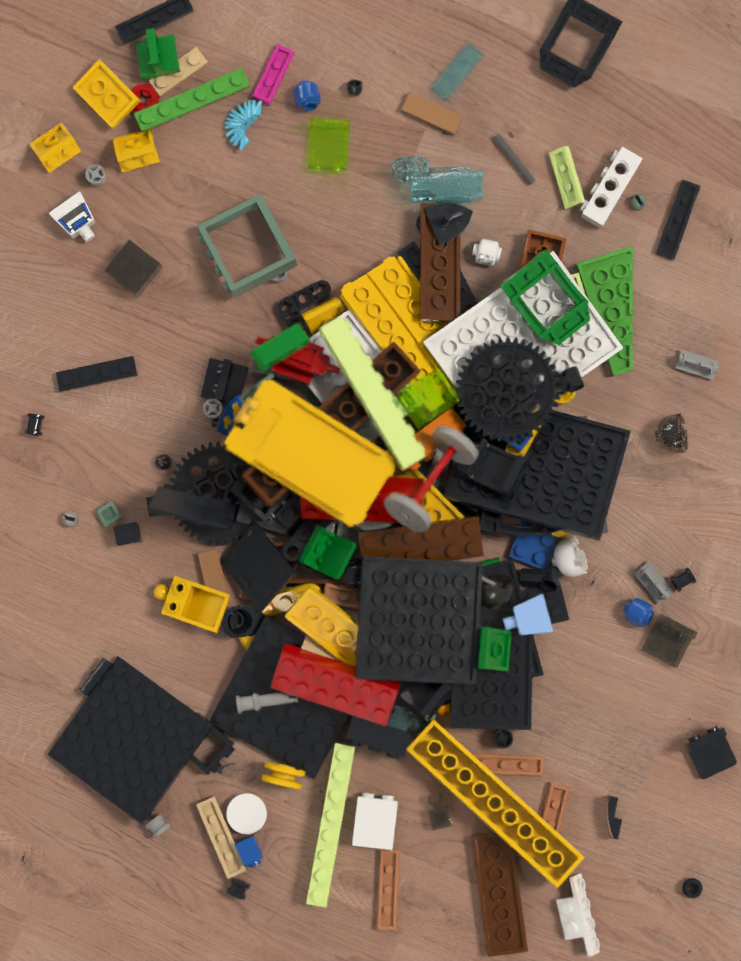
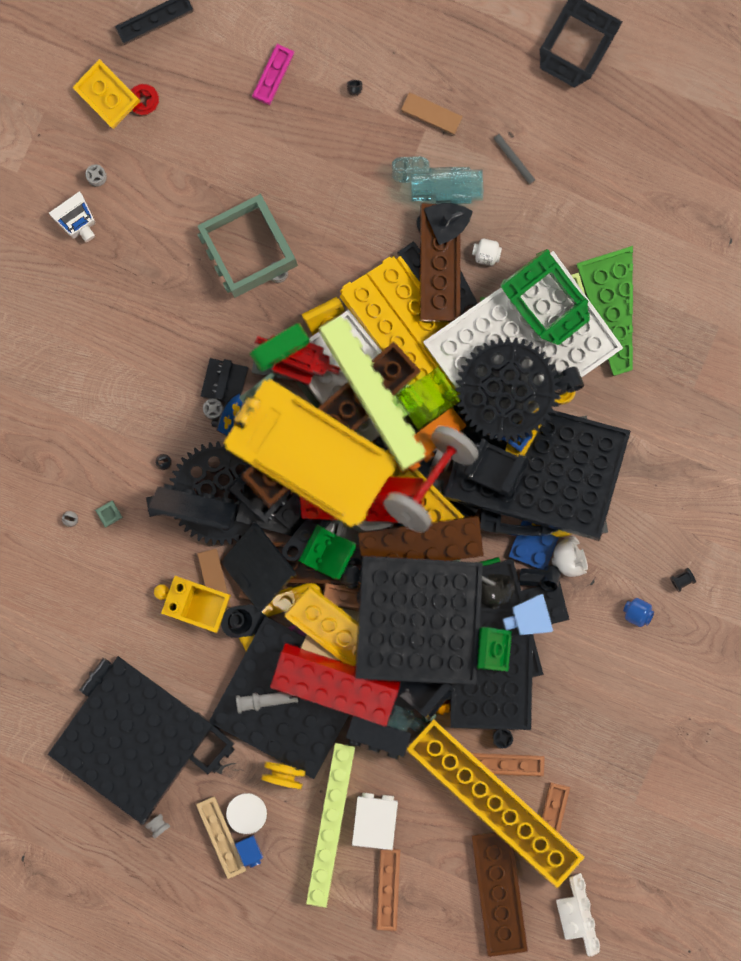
(34, 424): black bush -> none
(55, 147): yellow bracket -> none
(96, 374): black plate -> none
(127, 533): black panel -> none
(133, 268): clear smoke brick -> none
(135, 150): yellow bracket -> none
(157, 55): green bracket -> none
(189, 65): tan plate -> none
(191, 100): bright green plate -> none
(238, 888): black wheel -> none
(241, 122): medium azure hair -> none
(297, 306): black beam -> none
(307, 95): blue head -> none
(328, 144): clear neon green panel -> none
(439, 815): clear smoke plate -> none
(457, 72): clear light blue plate -> none
(537, 241): dark orange brick -> none
(566, 177): yellowish green plate -> none
(613, 822): black slope -> none
(625, 159): white brick -> none
(634, 203): sand green hinge -> none
(654, 582): light grey hinge -> none
(668, 640): clear smoke bracket -> none
(672, 434): clear smoke cylinder -> none
(678, 219): black tile -> none
(697, 364): light grey hinge -> none
(697, 892): black plate -> none
(710, 752): black bracket -> none

